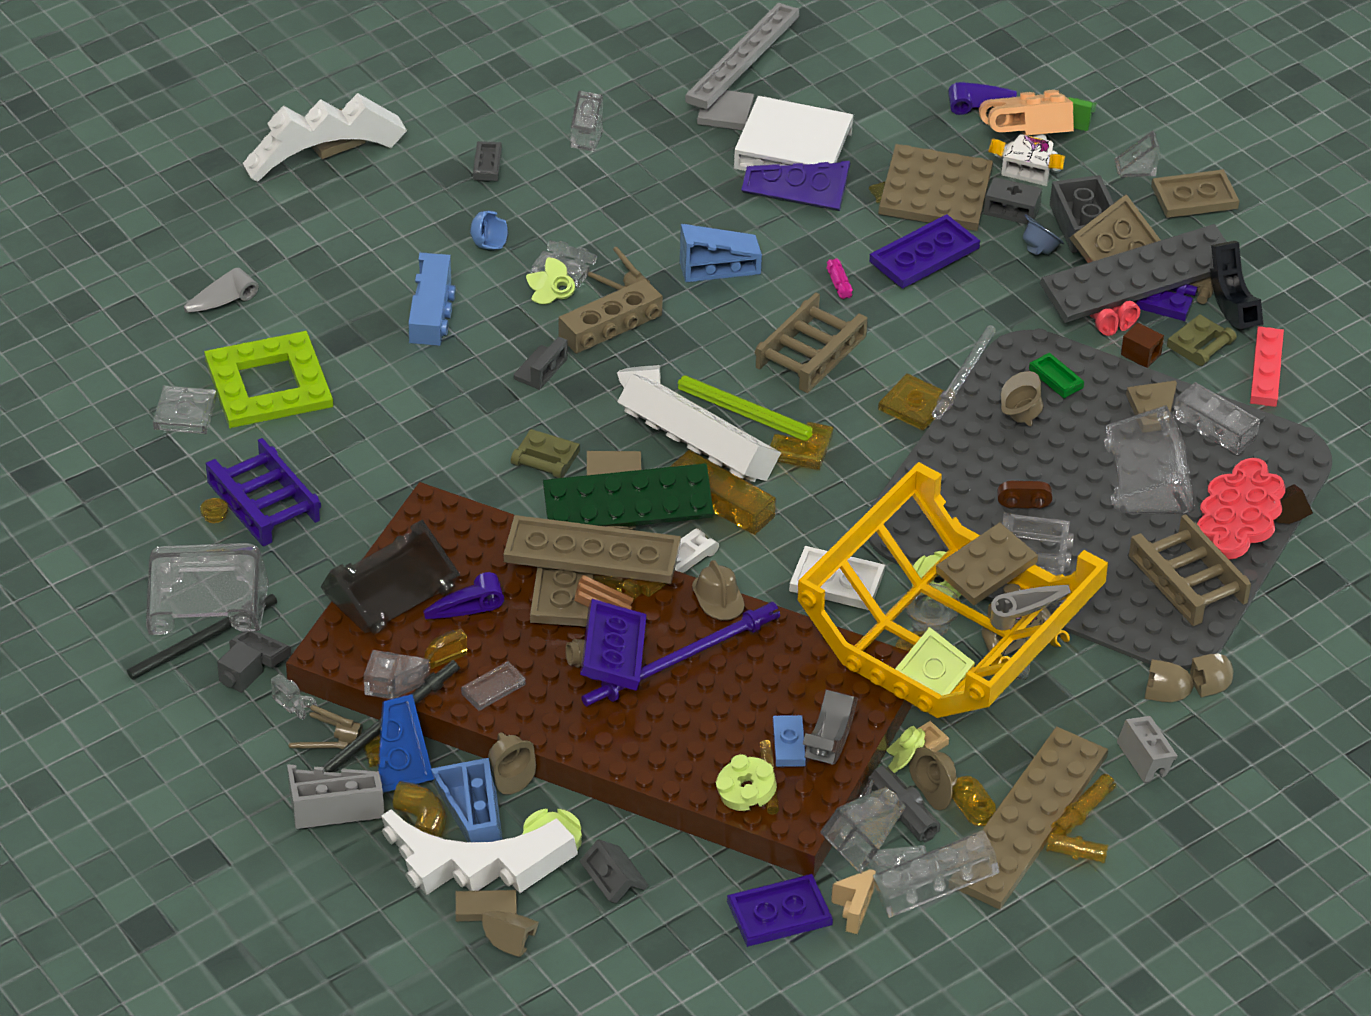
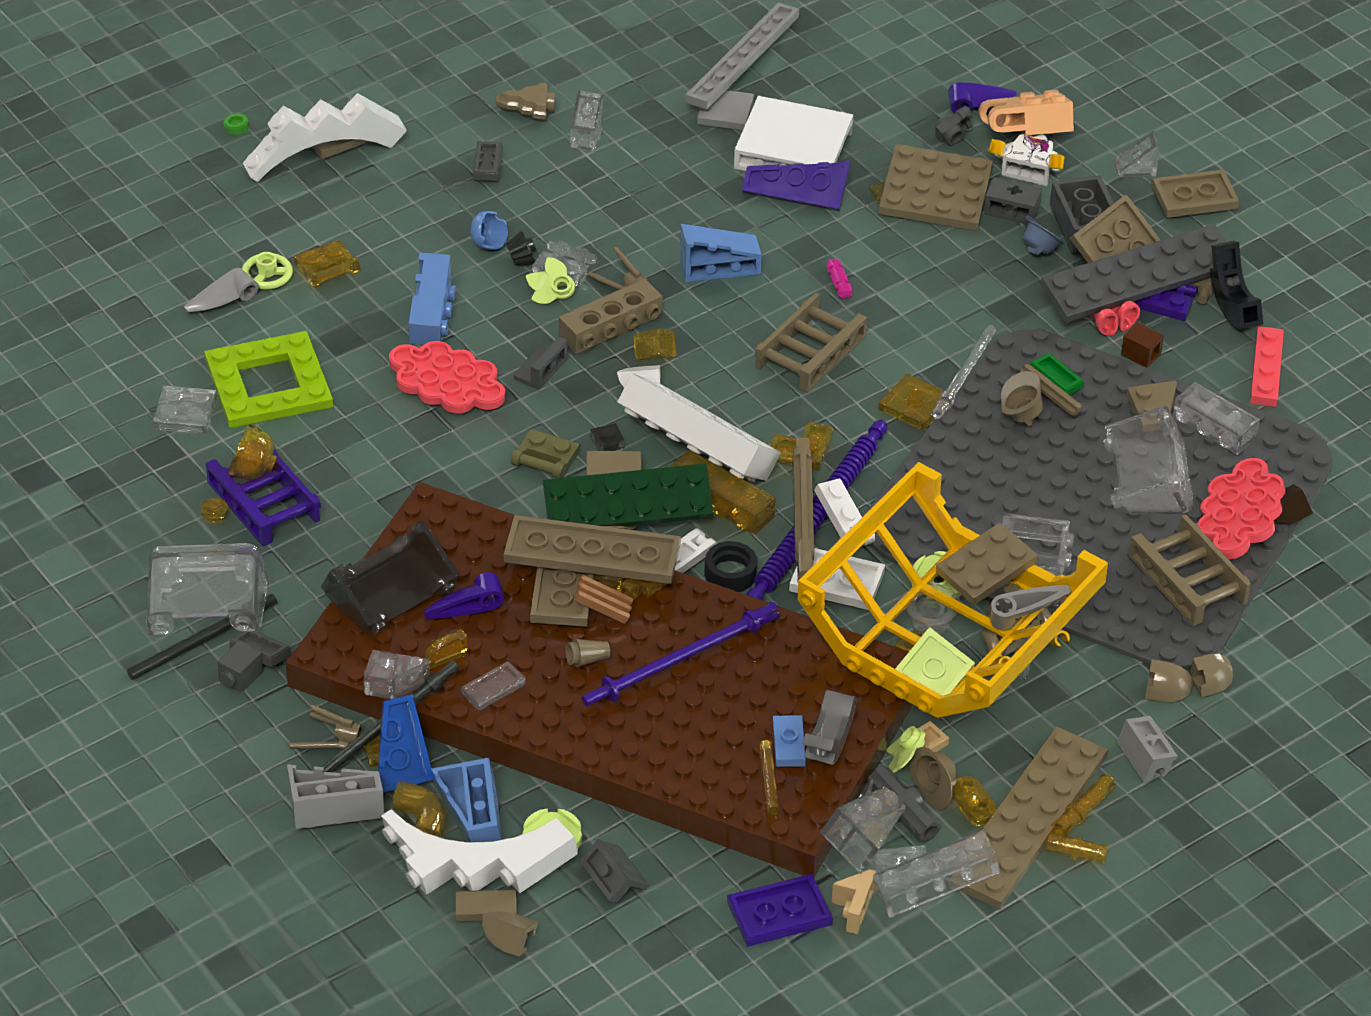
(236, 124): none -> bright green tile
(253, 454): none -> clear yellow cylinder
(267, 267): none -> yellowish green piece
(287, 695): clear plate -> none
(326, 262): none -> clear yellow plate
(447, 377): none -> coral plate
(512, 763): dark tan piece -> none
(521, 249): none -> pearl dark grey piece
(530, 101): none -> dark tan rock
(607, 438): none -> clear smoke plate
(613, 644): dark purple plate -> none
(655, 343): none -> clear yellow panel
(718, 592): dark tan piece -> none
(731, 552): none -> black tyre
(741, 770): yellowish green plate -> none
(745, 408): lime axle -> none
(803, 506): none -> dark tan piece
(839, 507): none -> white plate
(847, 471): none -> dark purple hose
(924, 251): dark purple plate -> none
(954, 127): none -> dark grey plate
(1024, 494): reddish brown plate -> none
(1055, 393): none -> dark tan axle
(1082, 113): bright green slope -> none
(1197, 334): olive plate -> none

